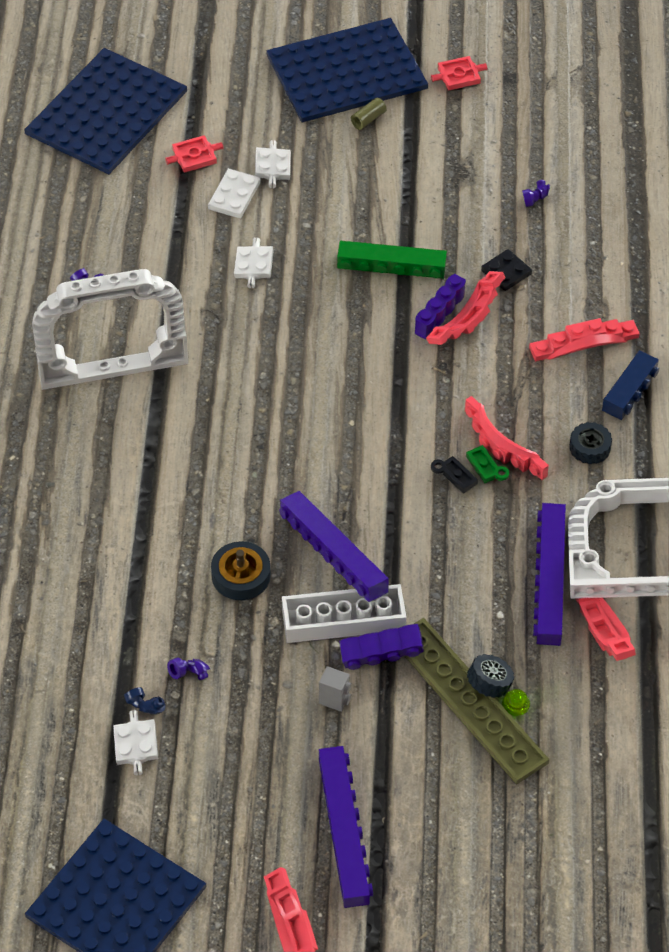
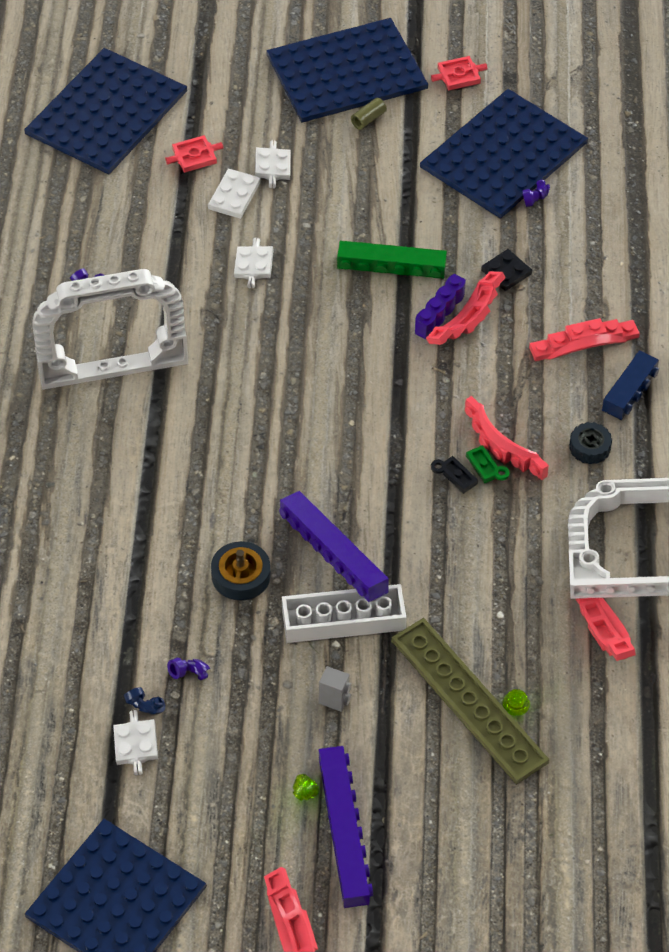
(305, 787): none -> clear neon green cone
(381, 646): dark purple brick -> none
(490, 675): black wheel -> none
(503, 153): none -> dark blue plate
(551, 574): dark purple brick -> none

